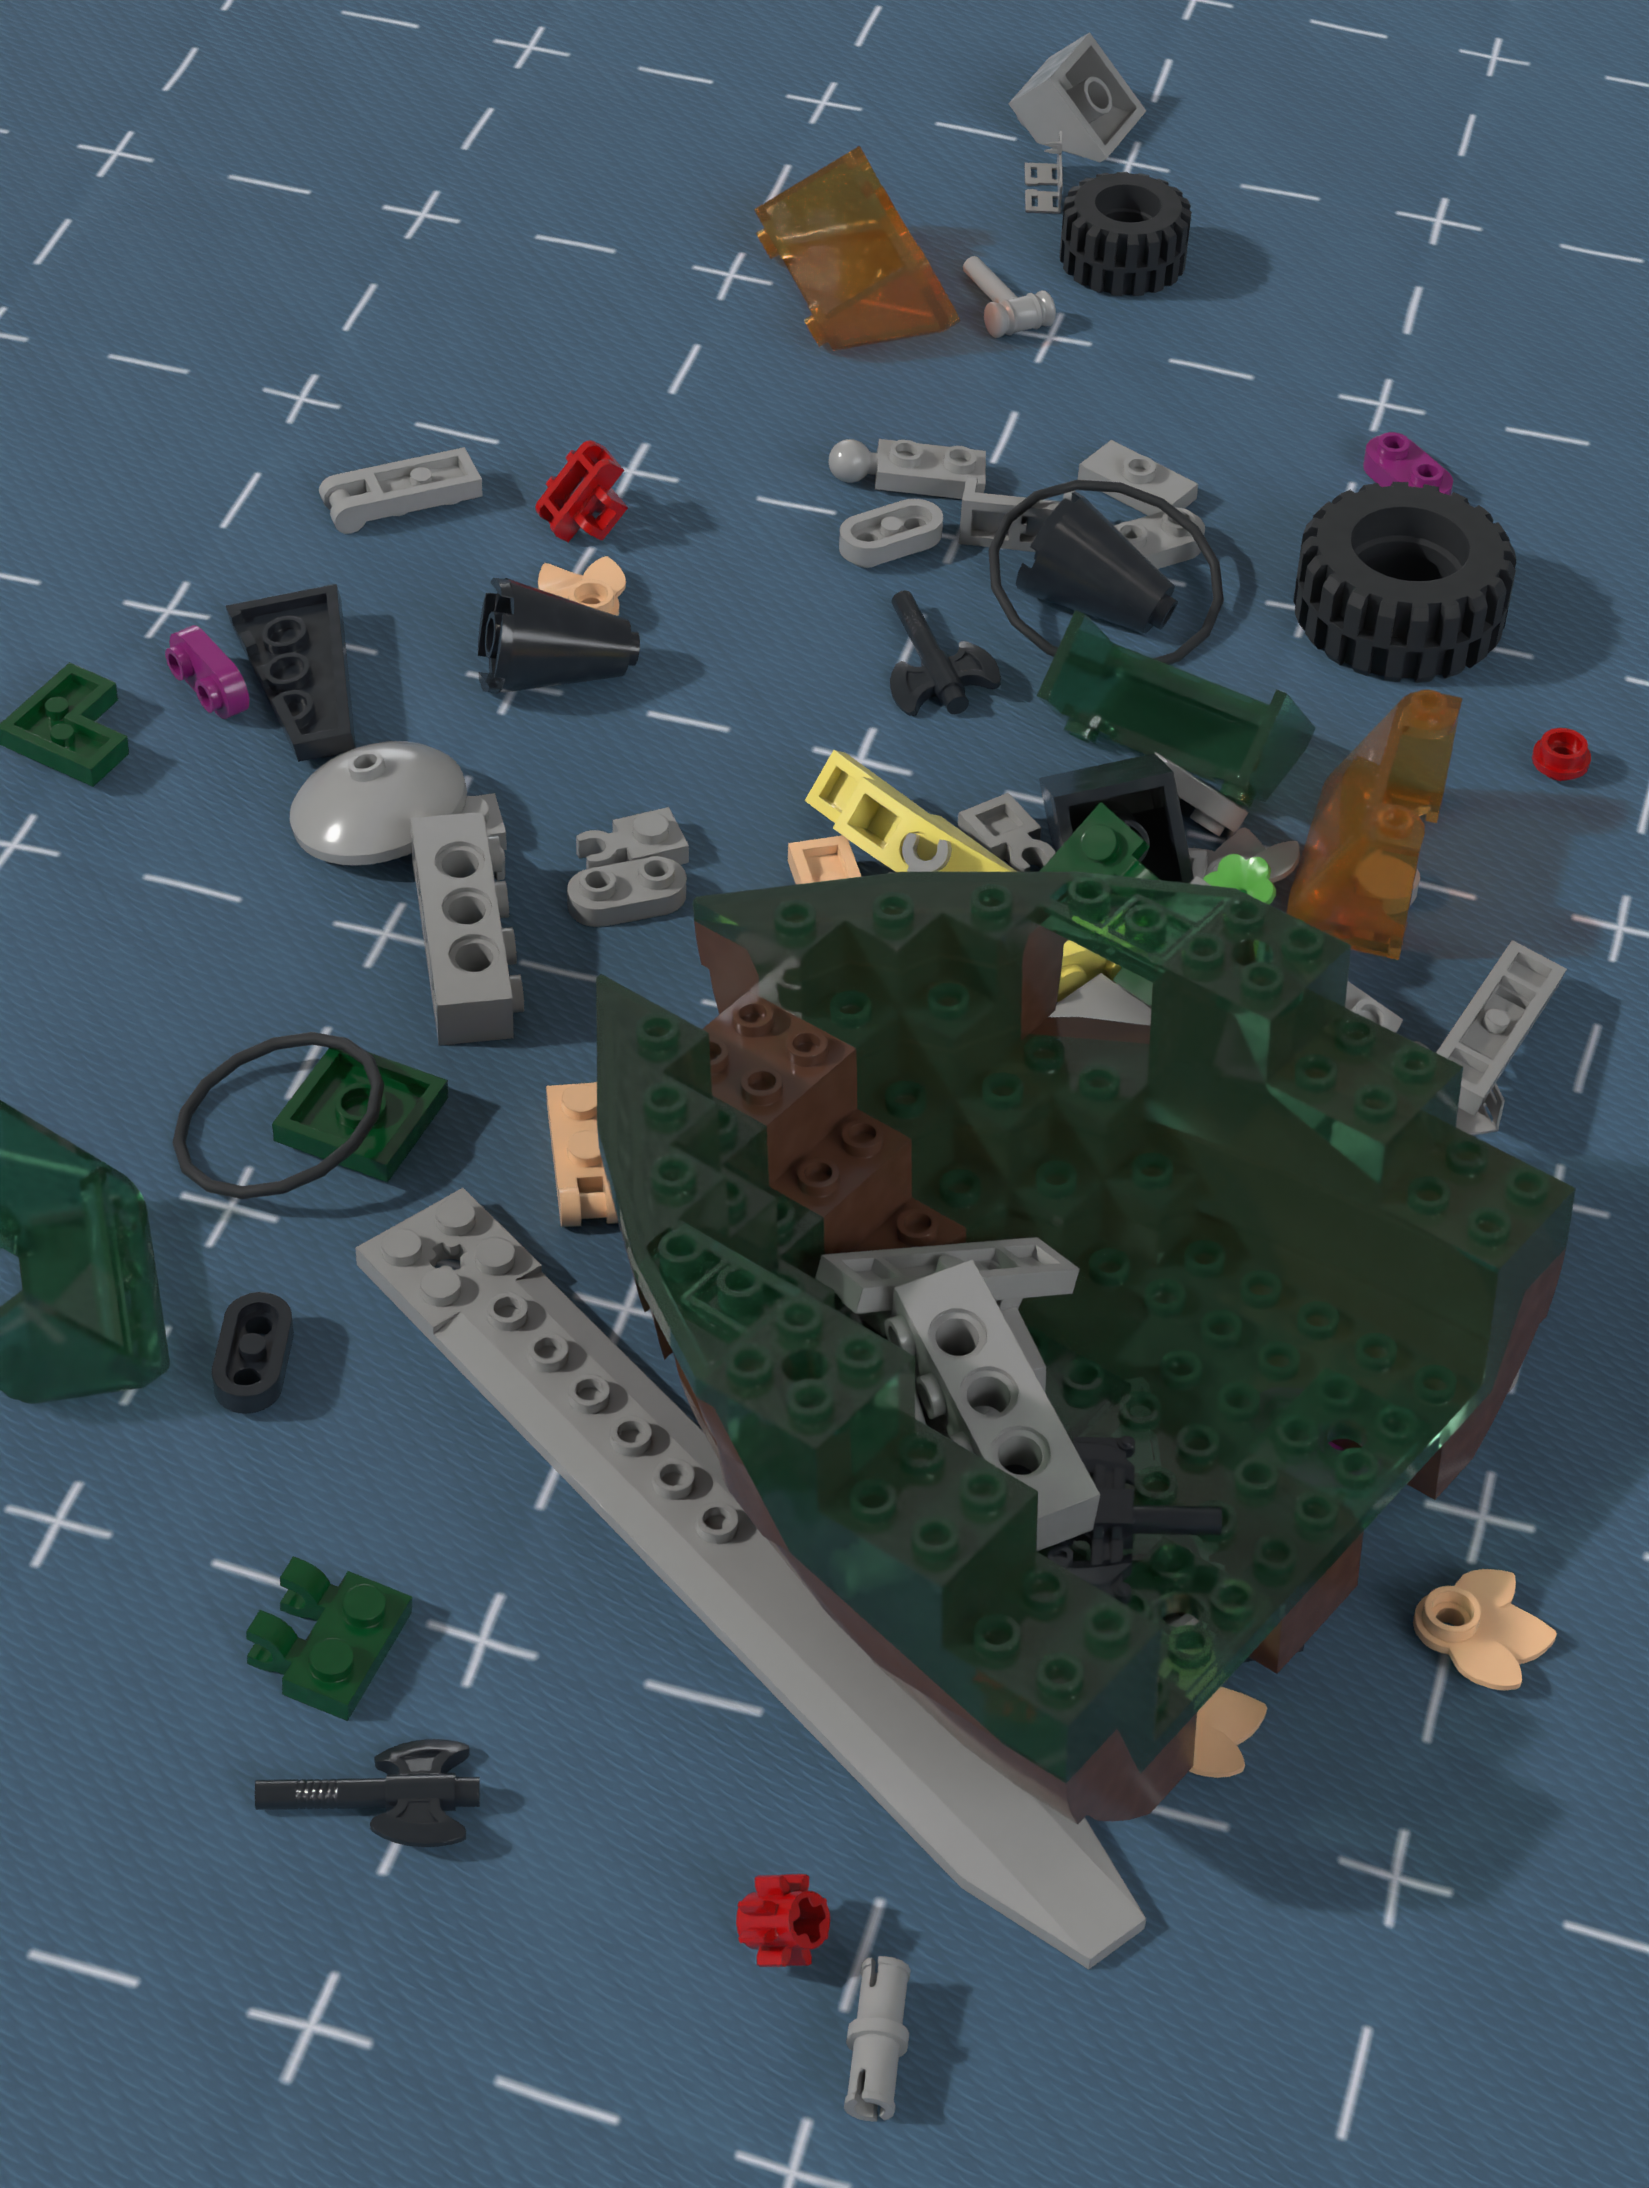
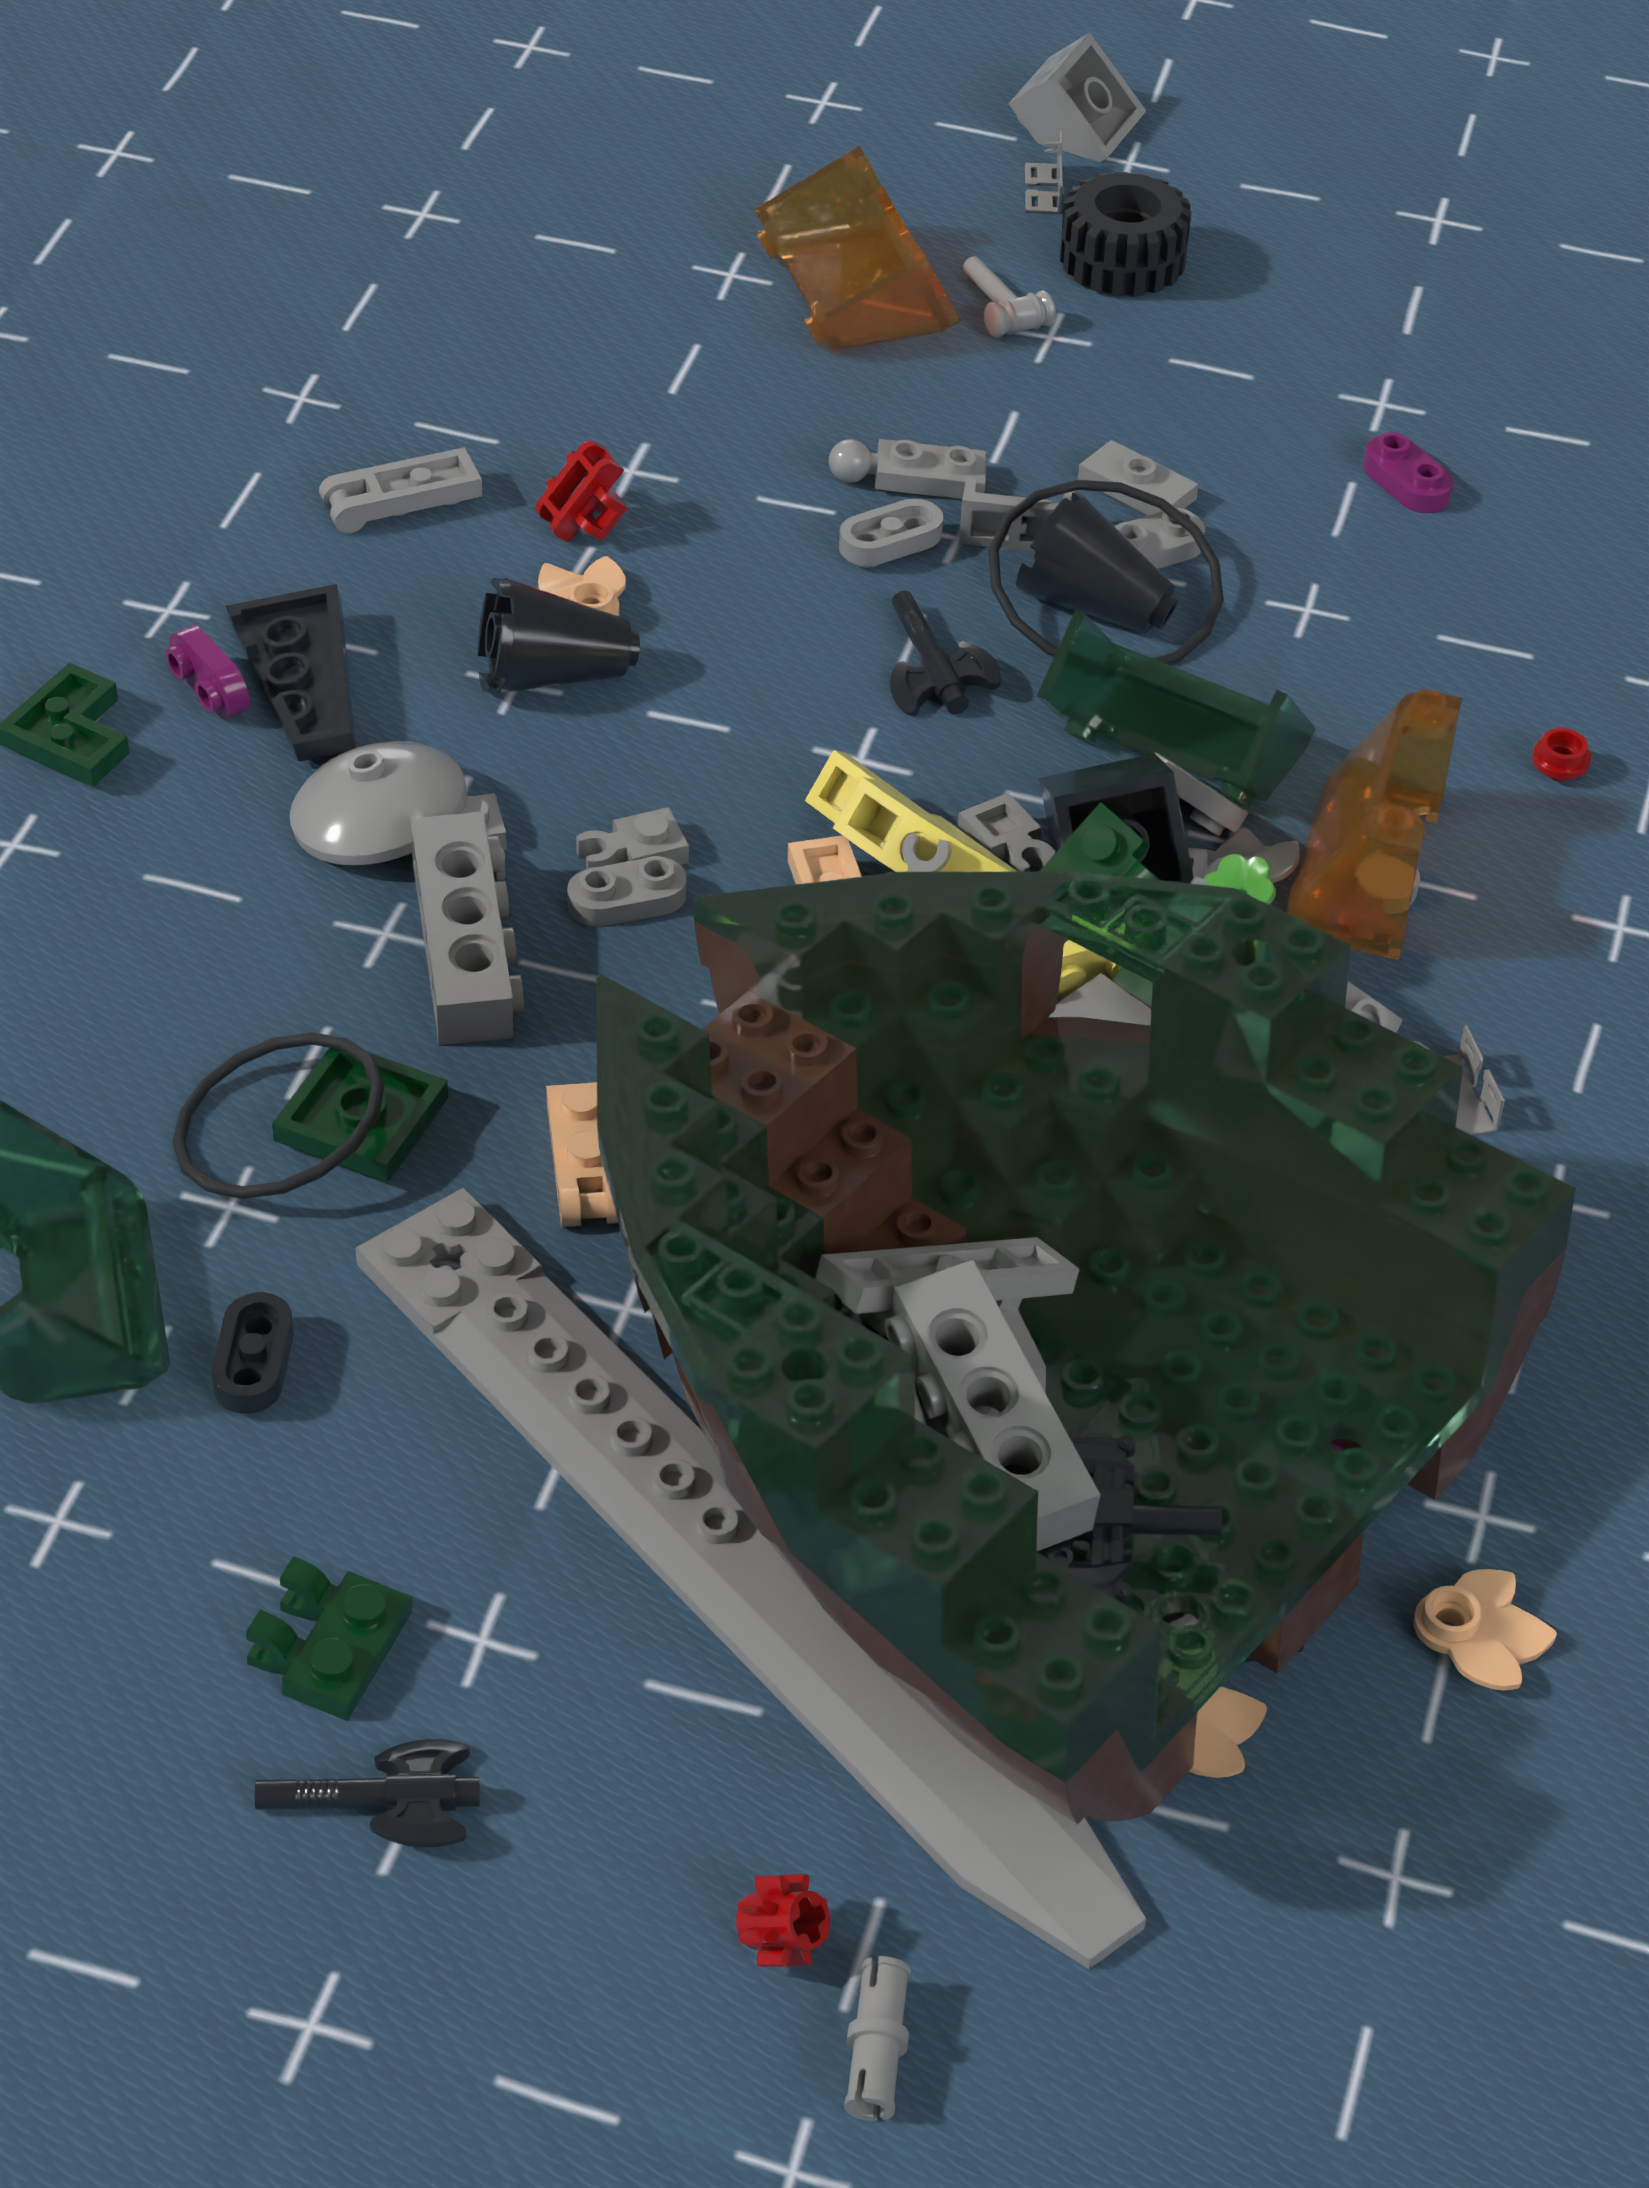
(1404, 581): black tyre -> none
(1499, 1020): light grey hinge -> none

